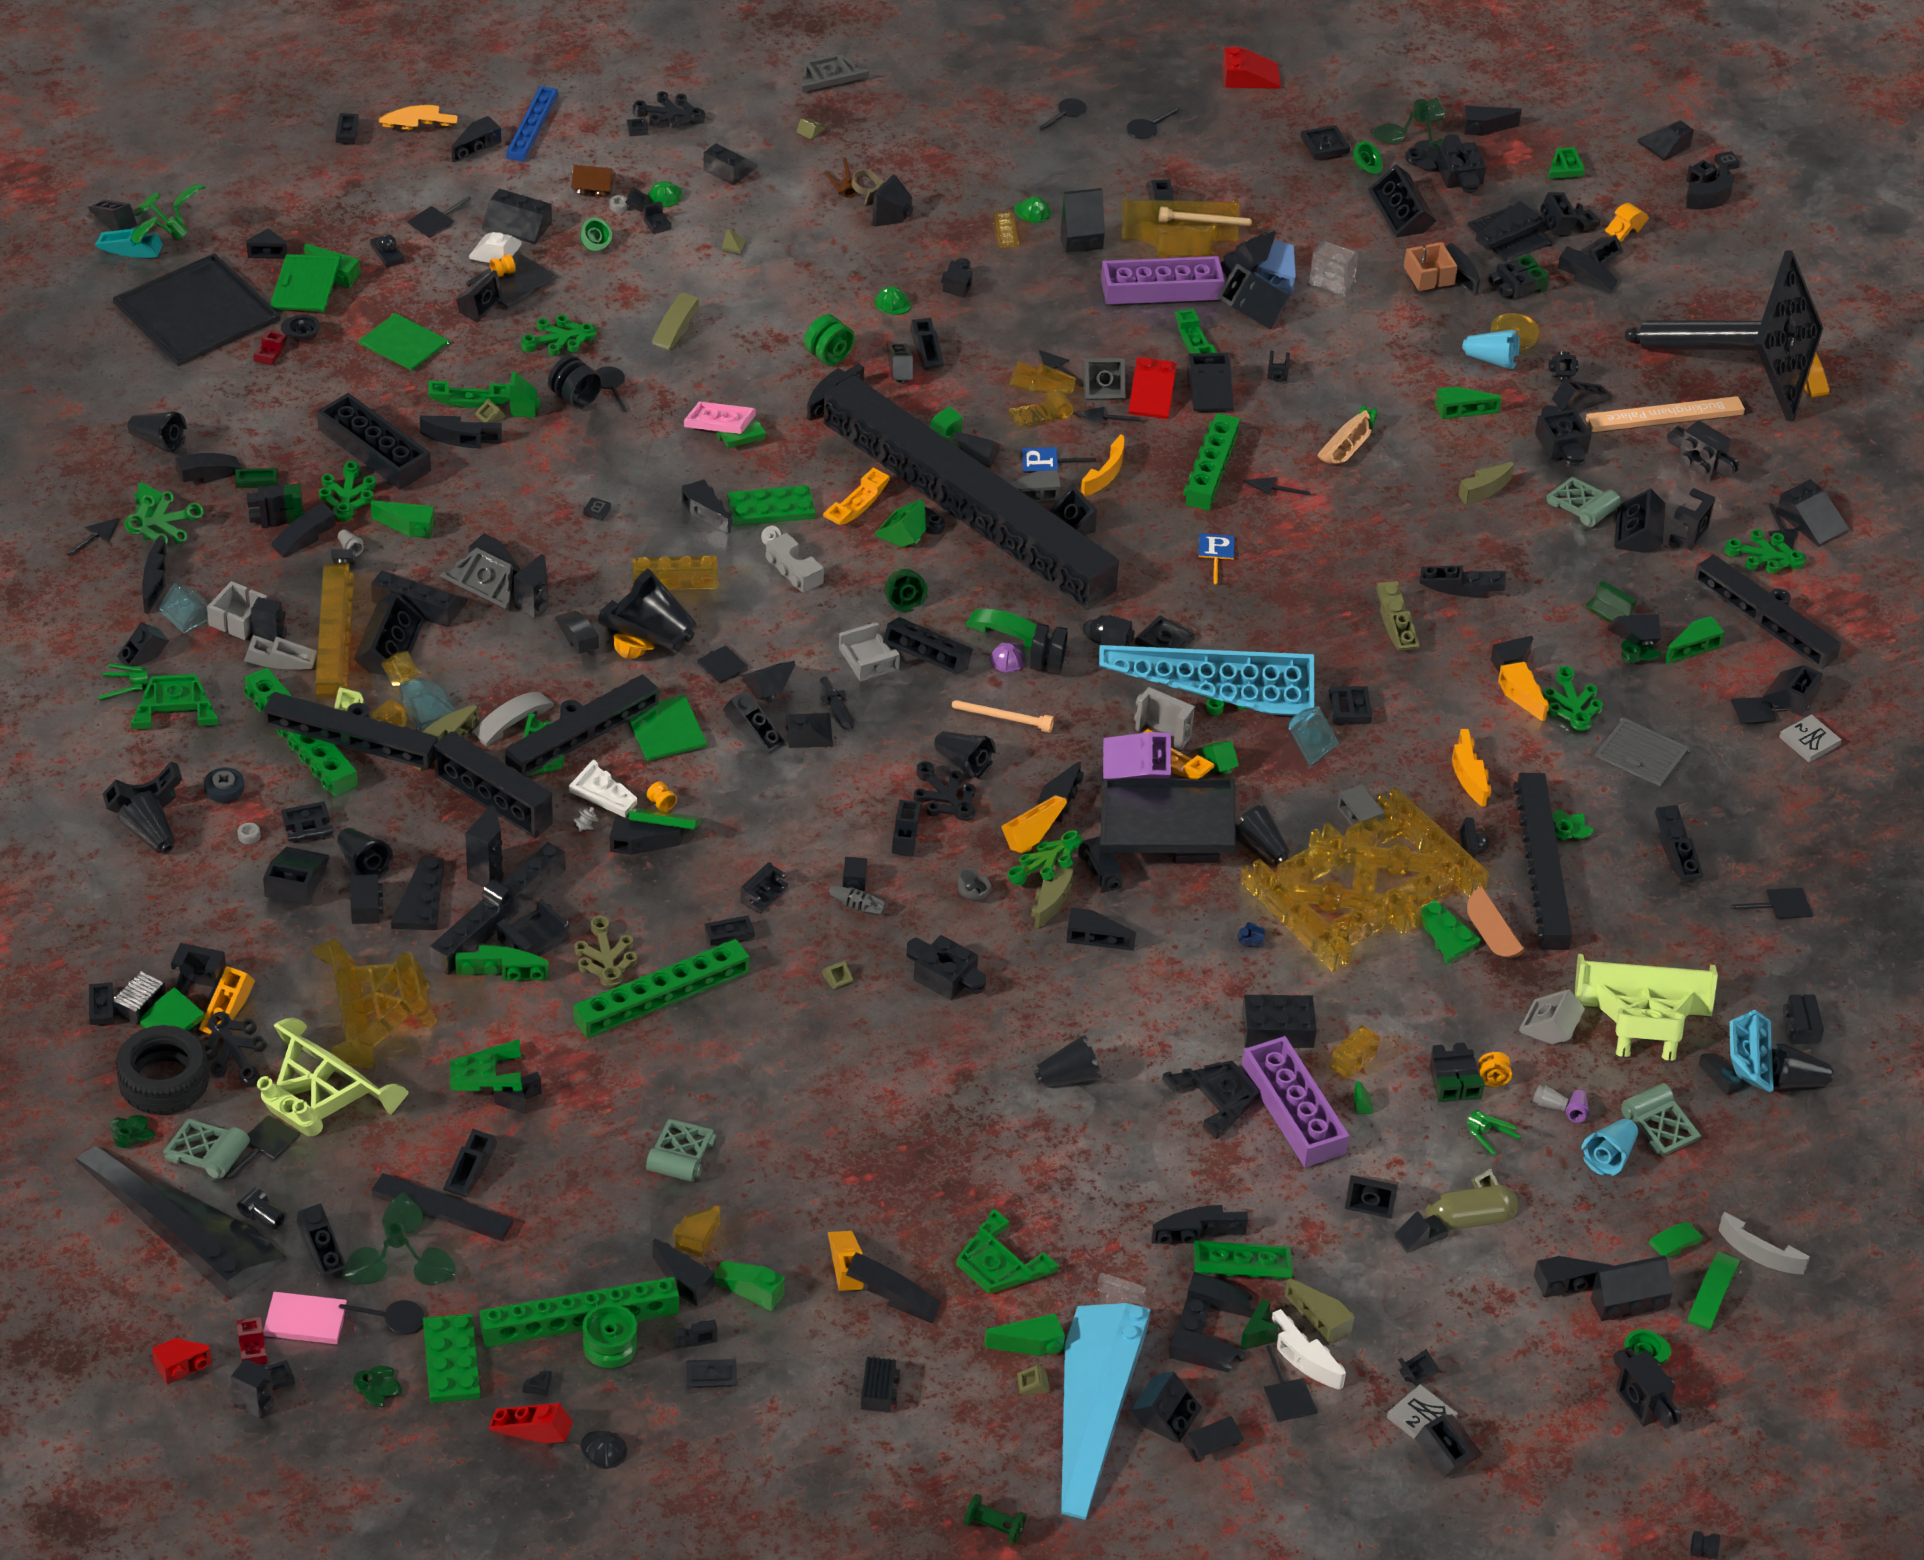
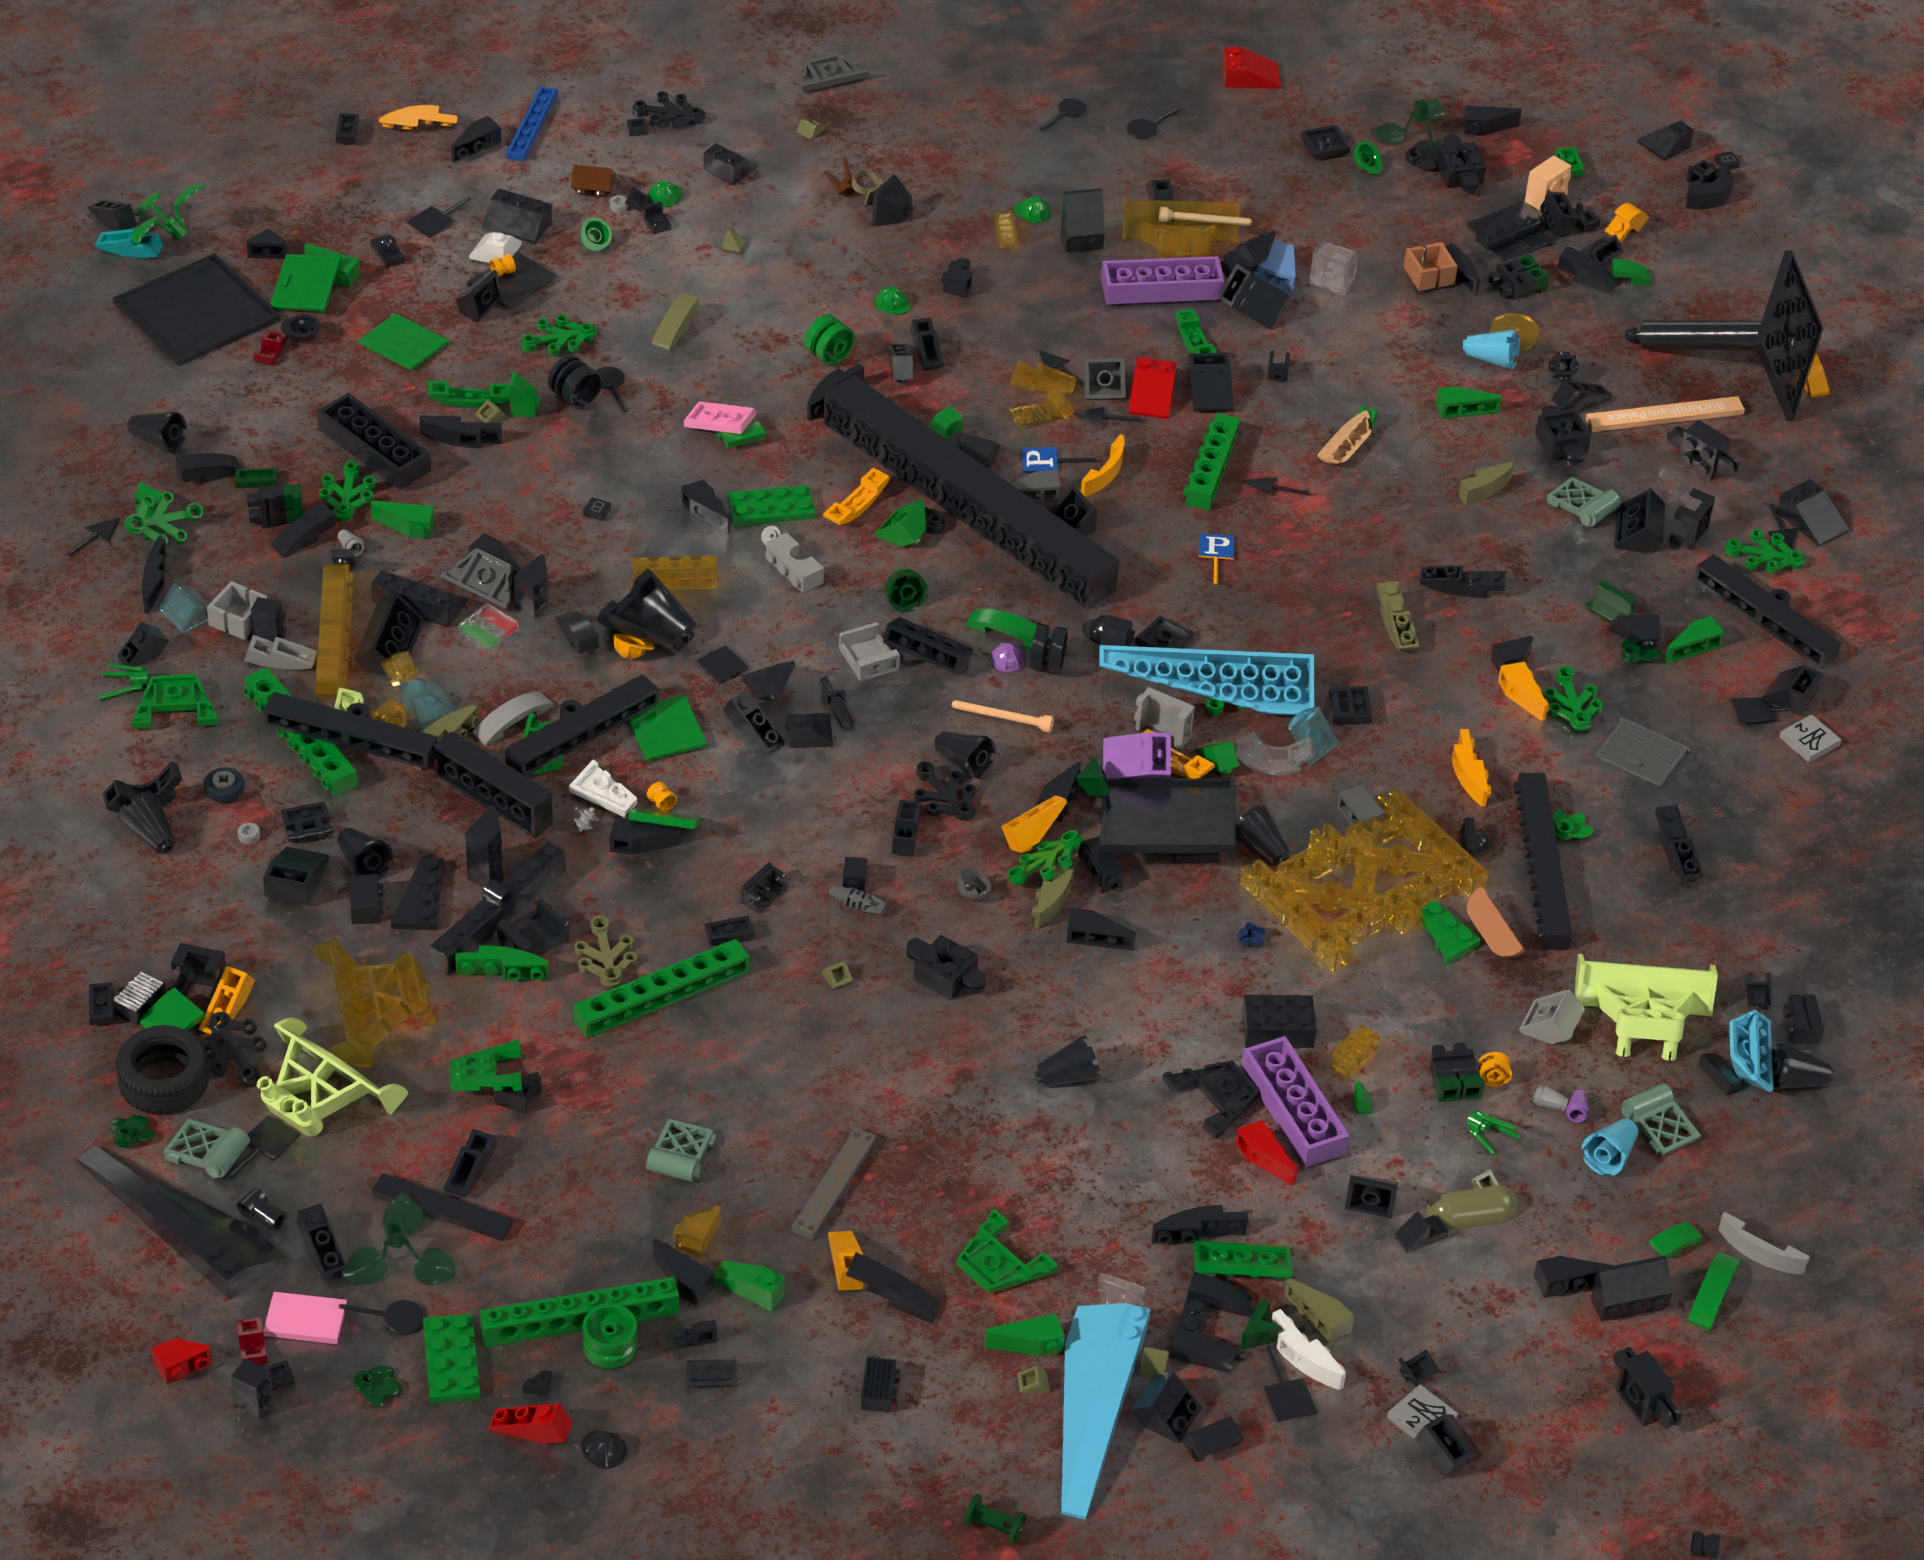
(488, 625): none -> clear tile
(834, 1183): none -> dark grey tile
(1094, 779): none -> dark green slope
(1153, 1362): none -> olive slope
(1263, 1150): none -> red slope
(1272, 759): none -> clear arch
(1402, 203): black slope -> none
(1549, 176): none -> light nougat brick
(1628, 269): none -> green slope
(1644, 1340): green piece -> none
(1759, 993): none -> black window
(1785, 903): black piece -> none

